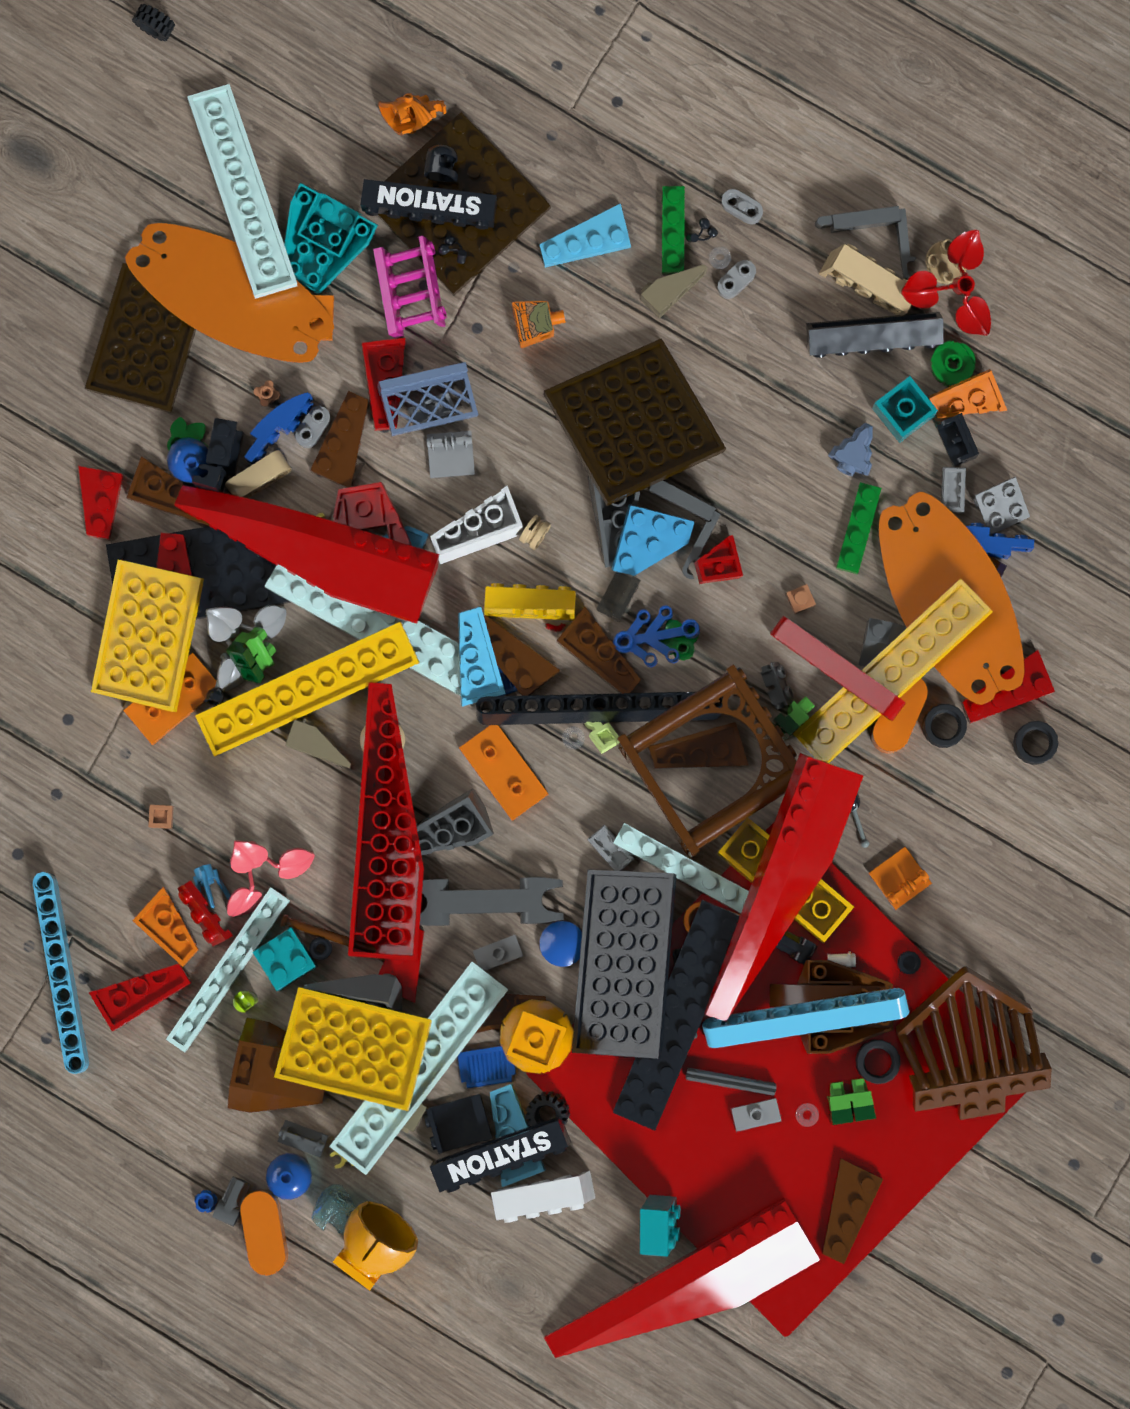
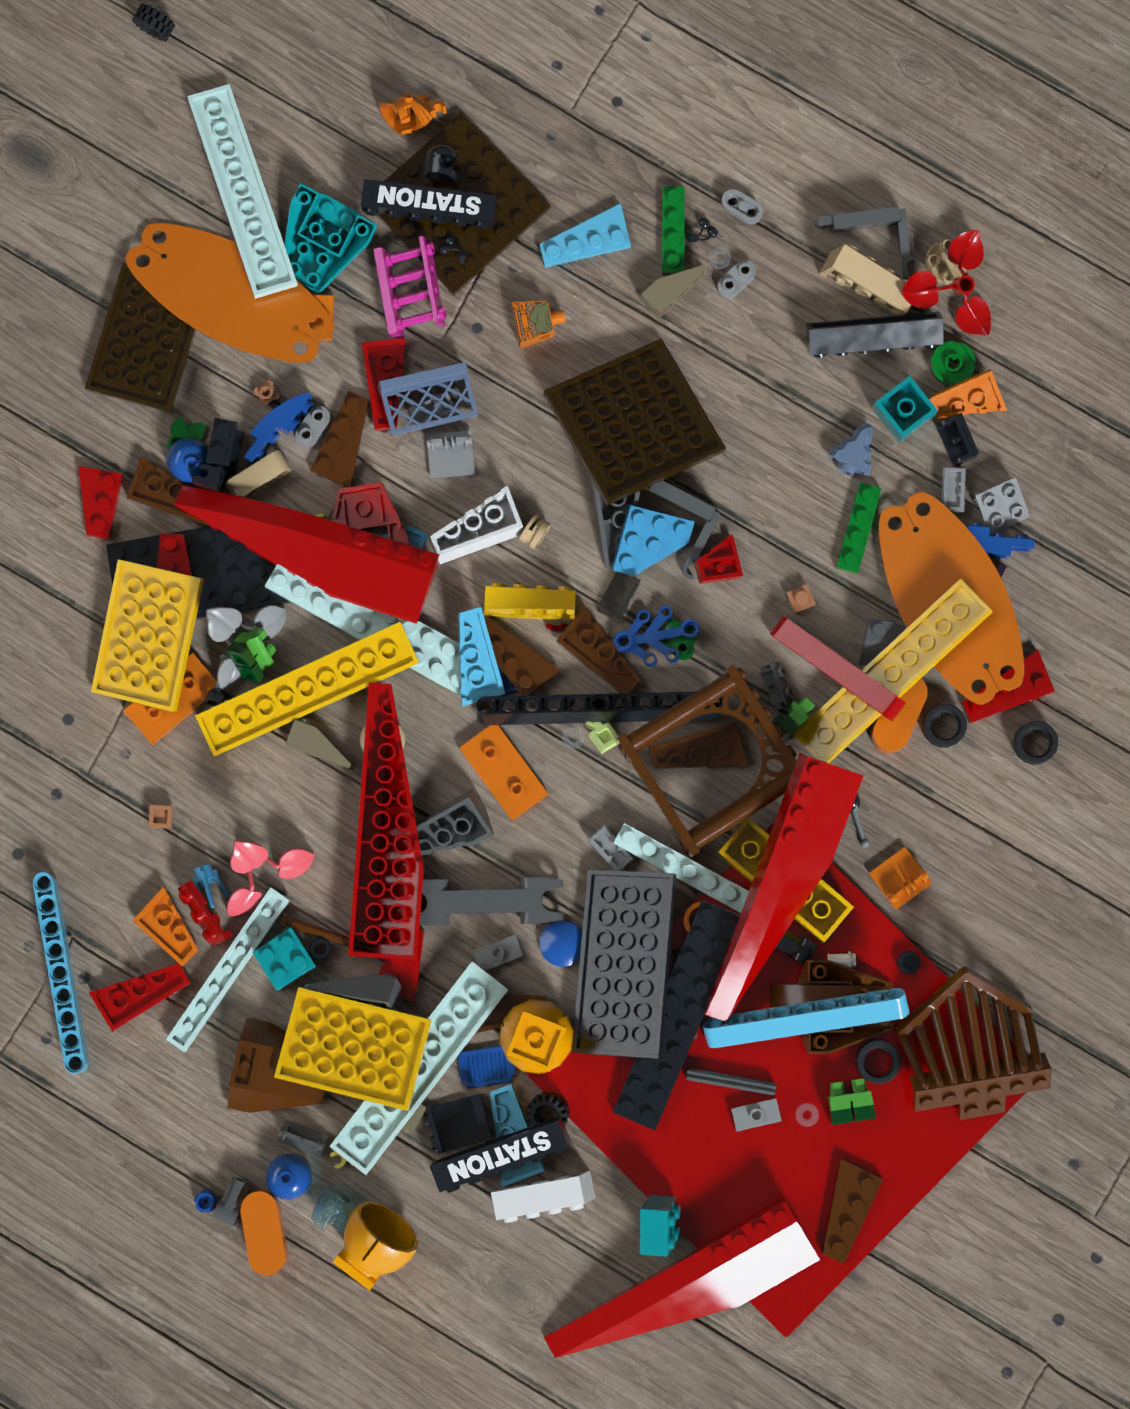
(244, 1001): lime piece -> none

